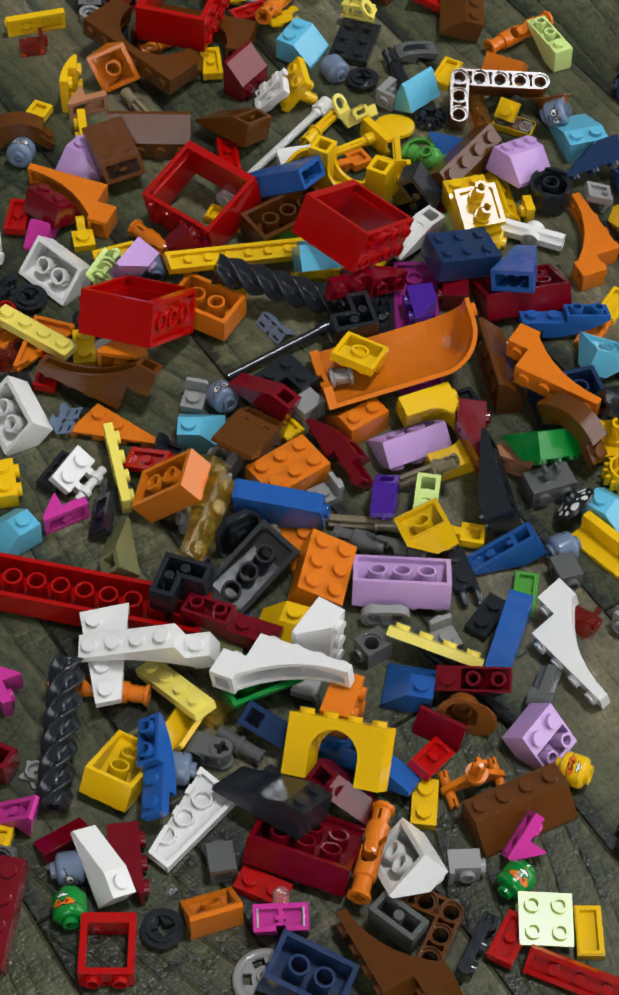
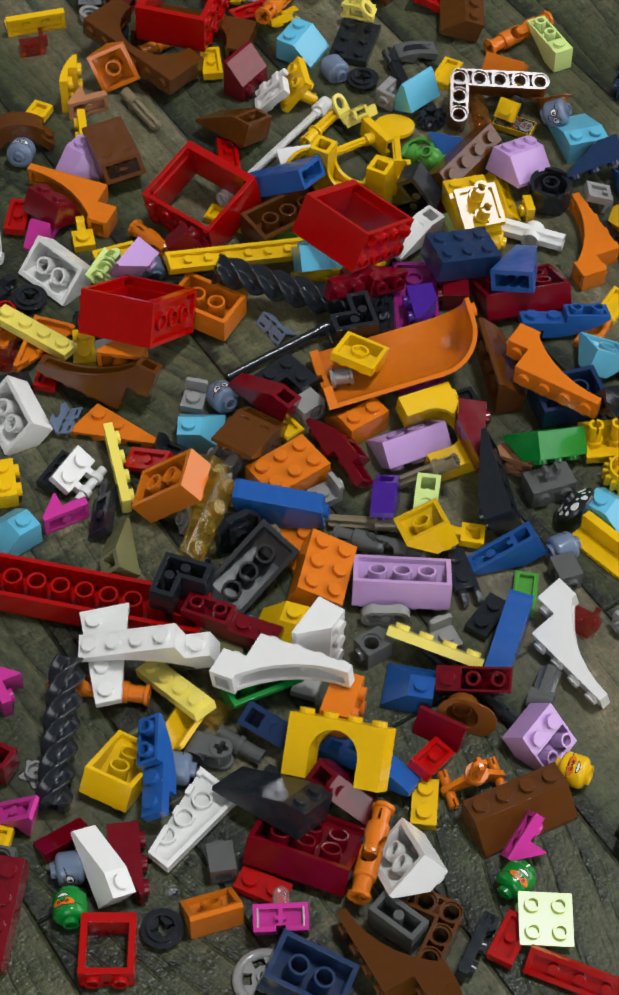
(157, 132): reddish brown slope -> none
(354, 160): orange plate -> none
(464, 865): light grey brick -> none
(578, 420): reddish brown arch -> none
(588, 932): yellow tile -> none

